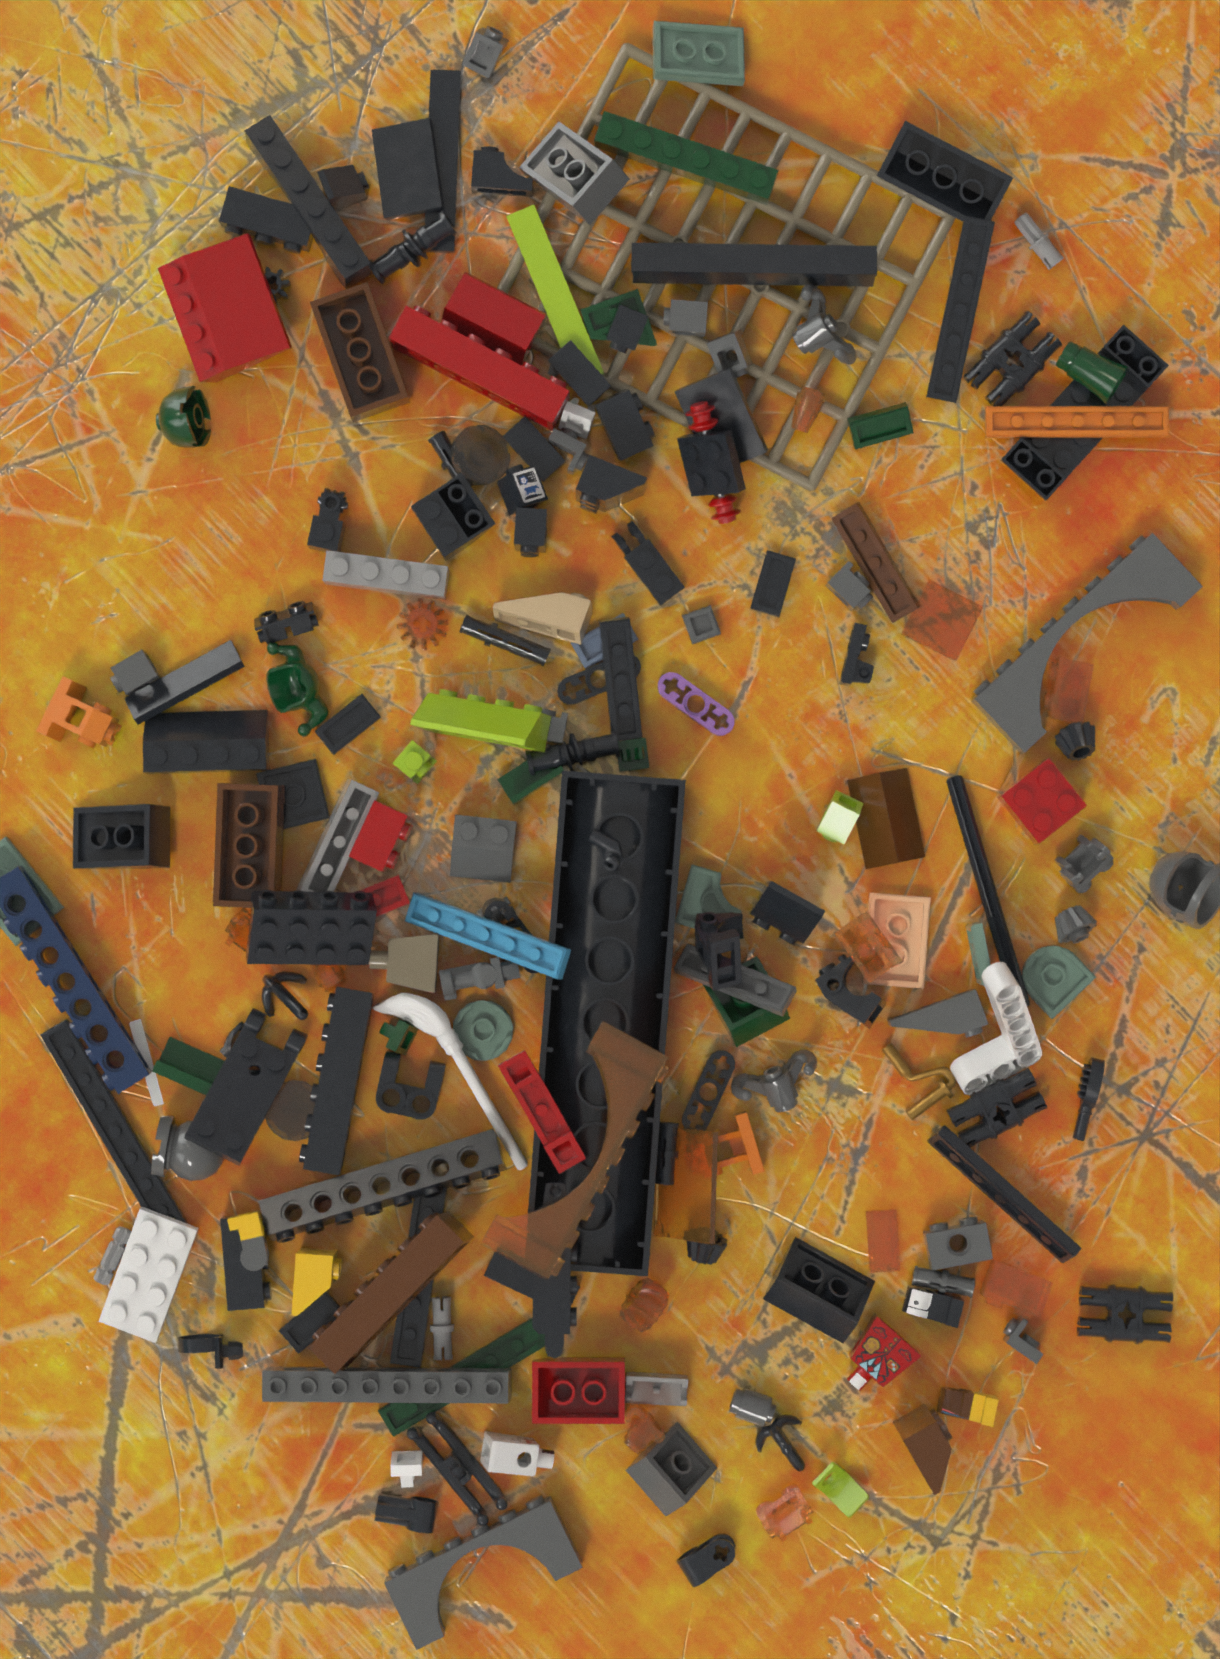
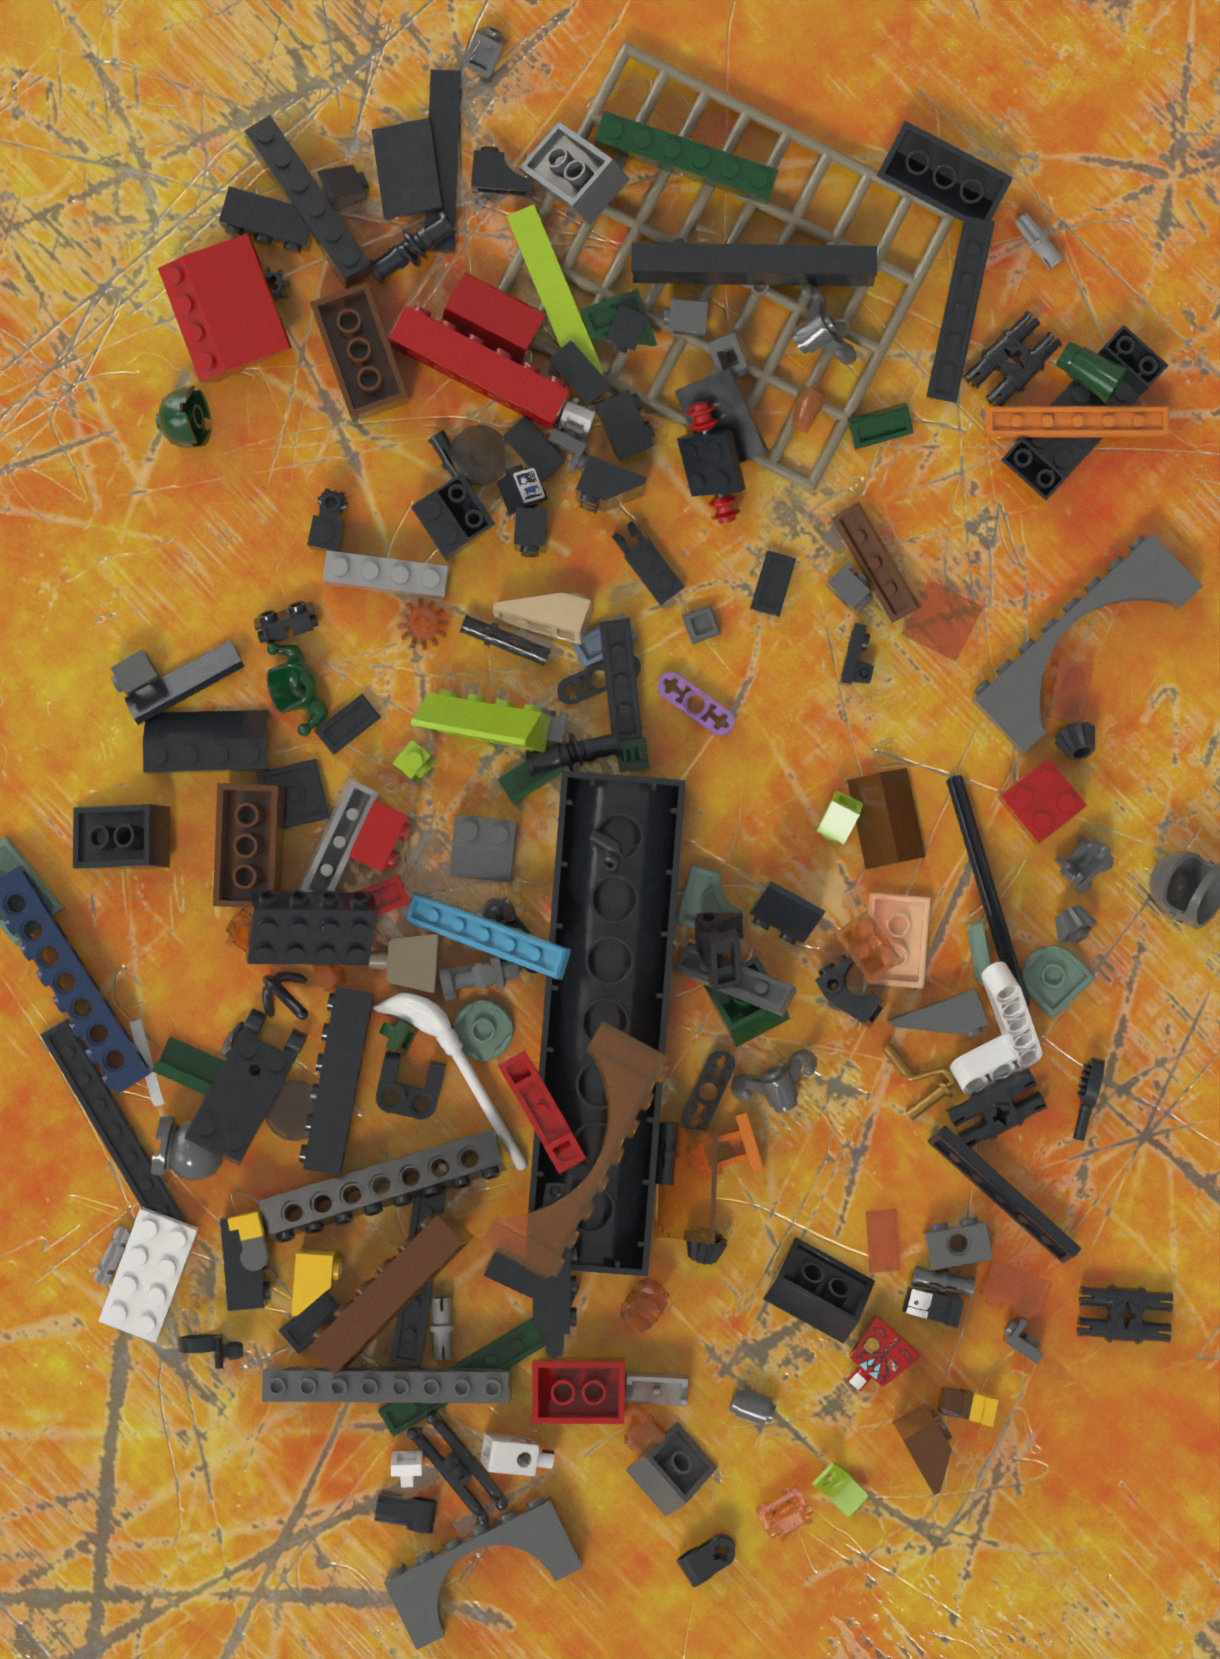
(96, 725): orange tile -> none
(698, 53): sand green tile -> none
(781, 1440): black piece -> none

